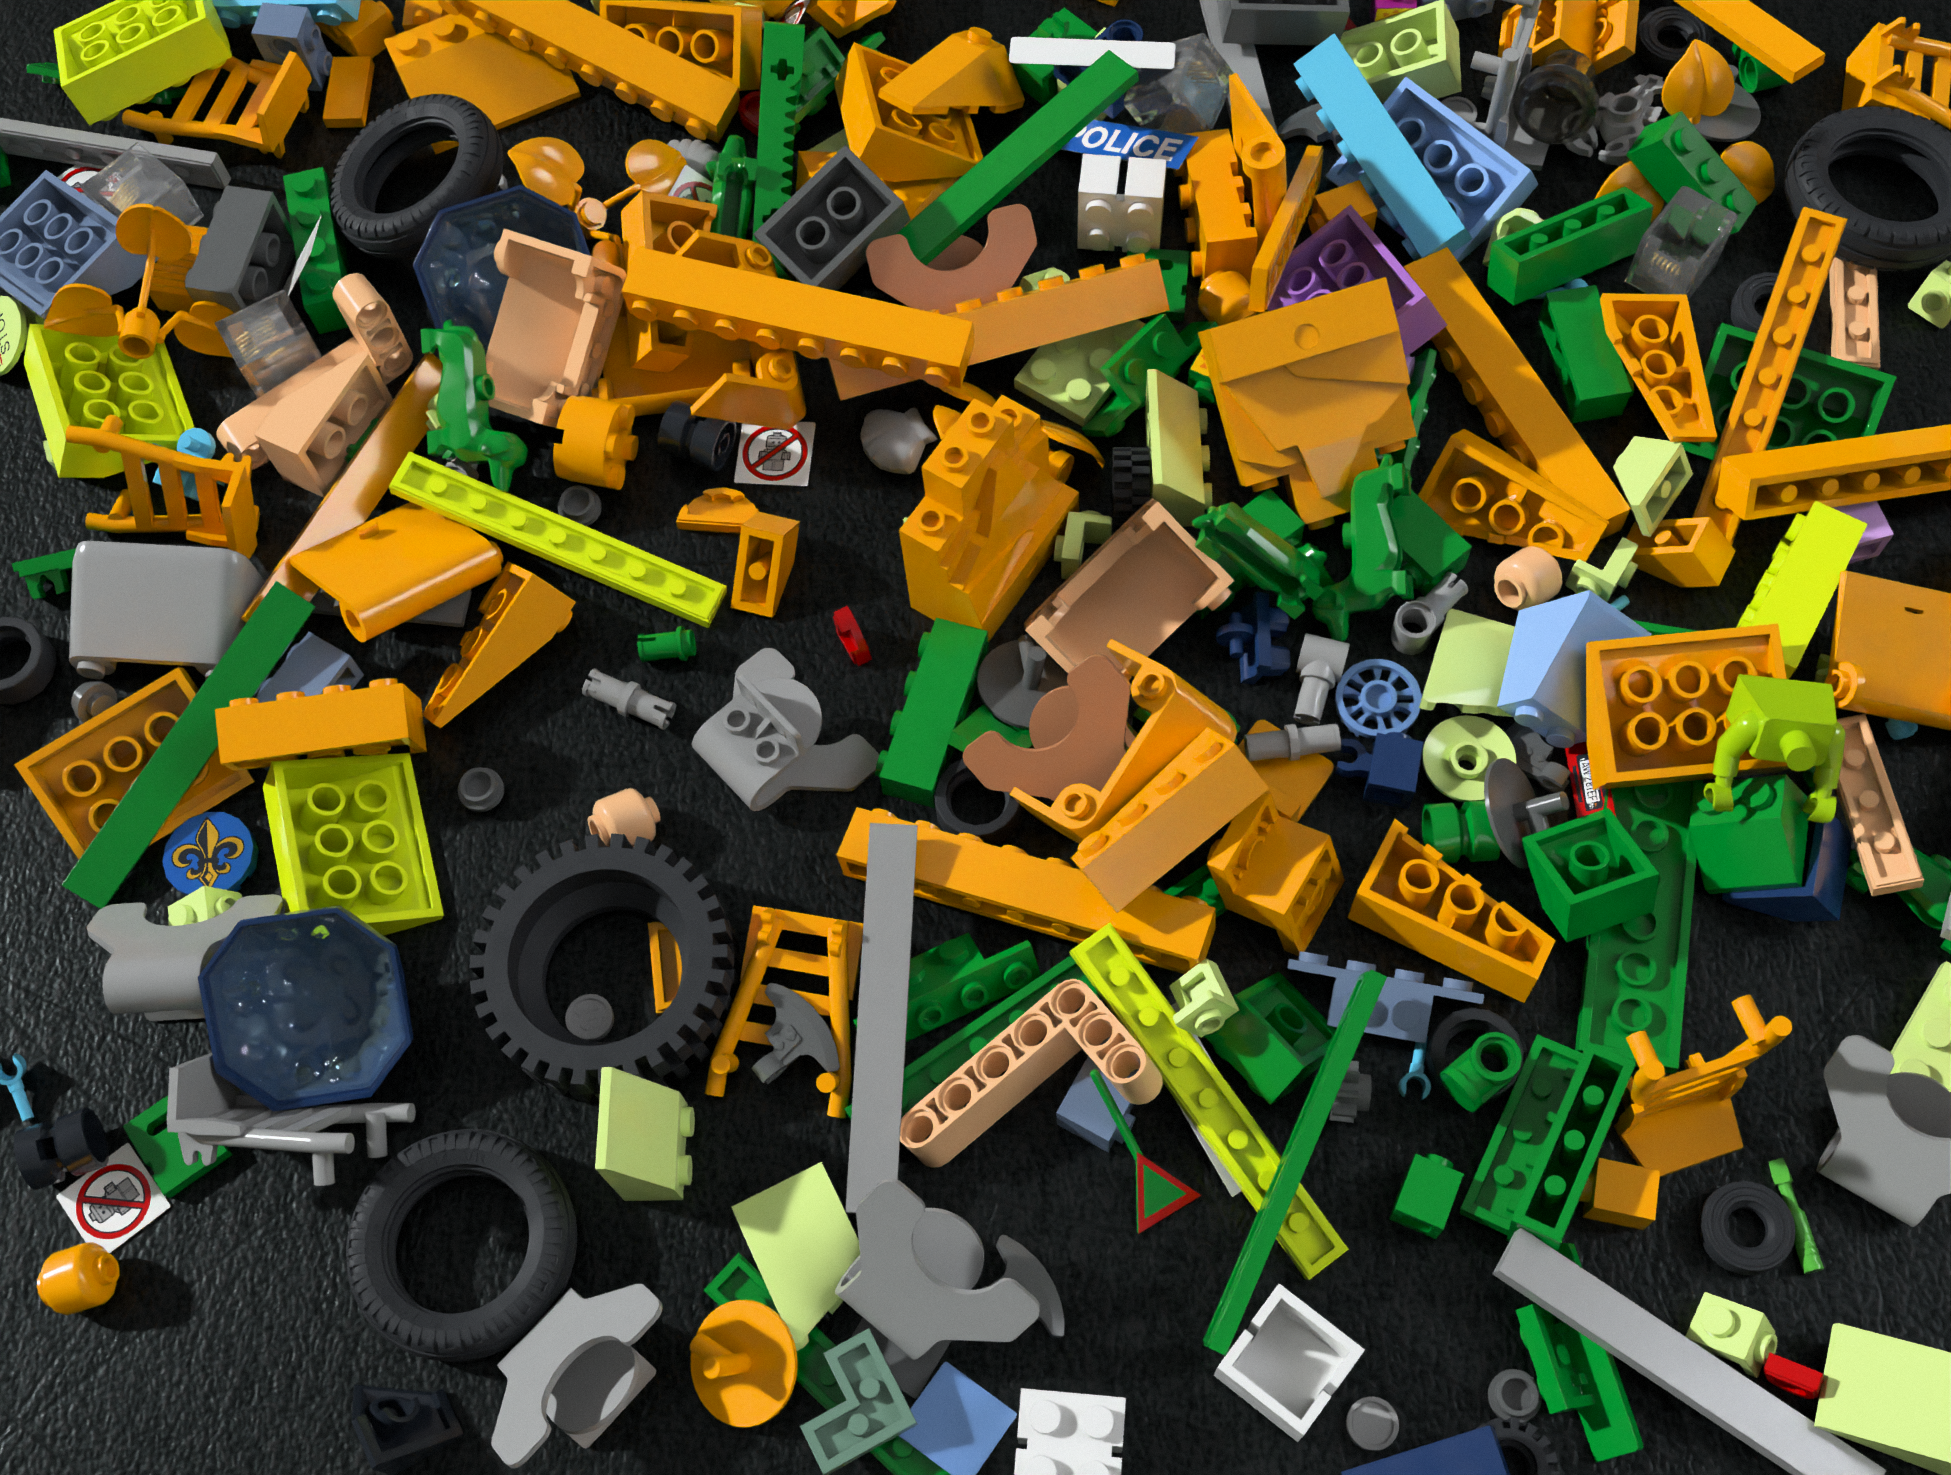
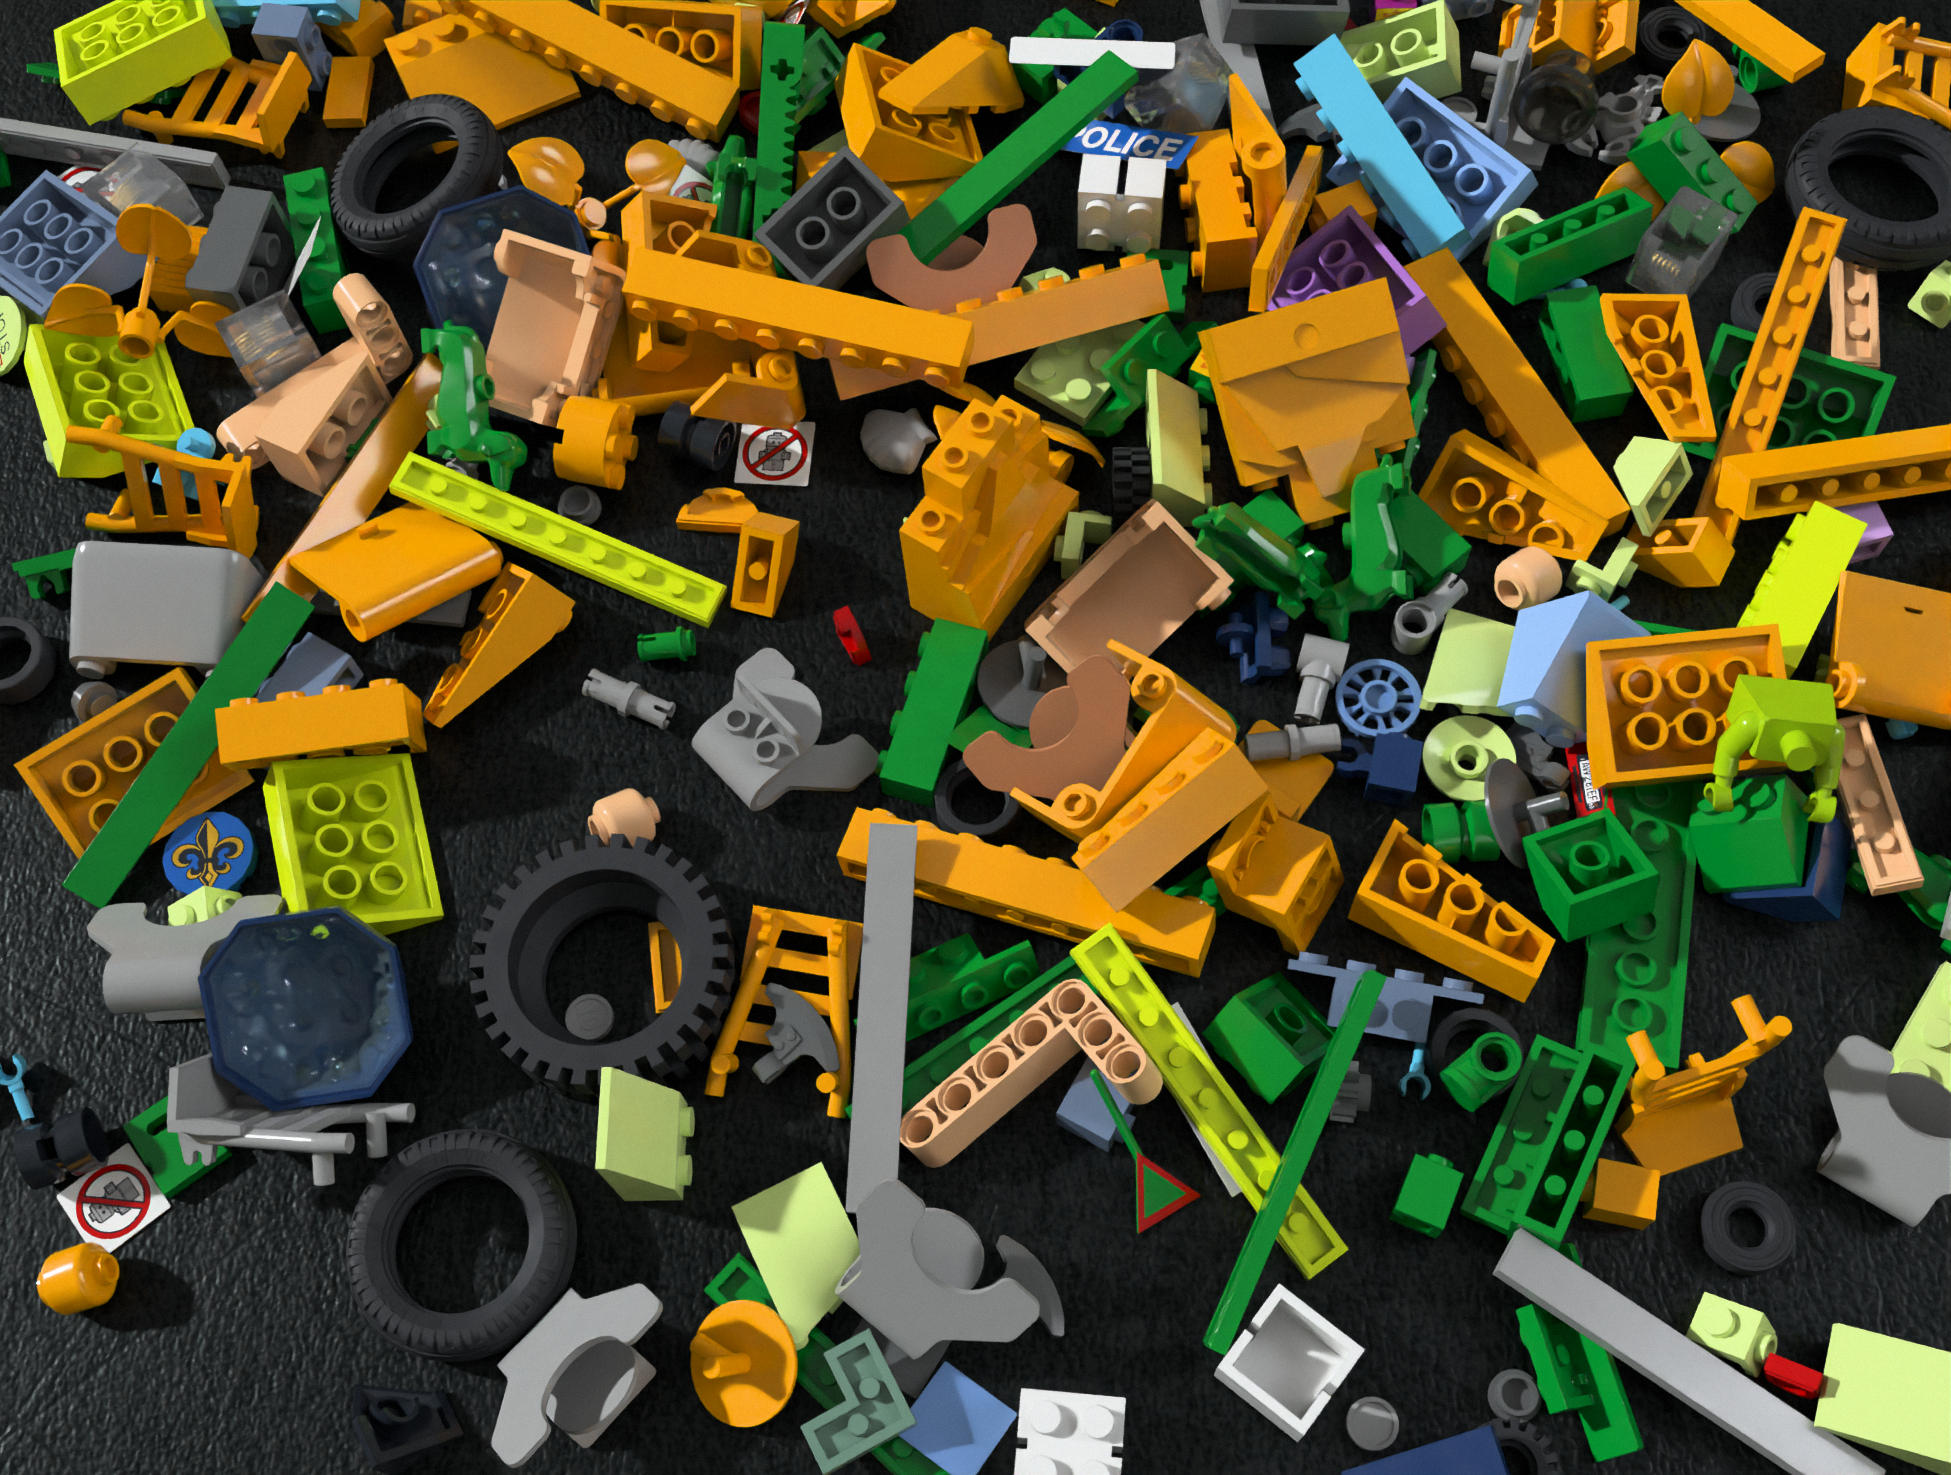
(480, 789): dark grey plate -> none
(1202, 999): yellowish green bracket -> none
(1225, 297): light orange head -> none
(1804, 1240): bright green piece -> none

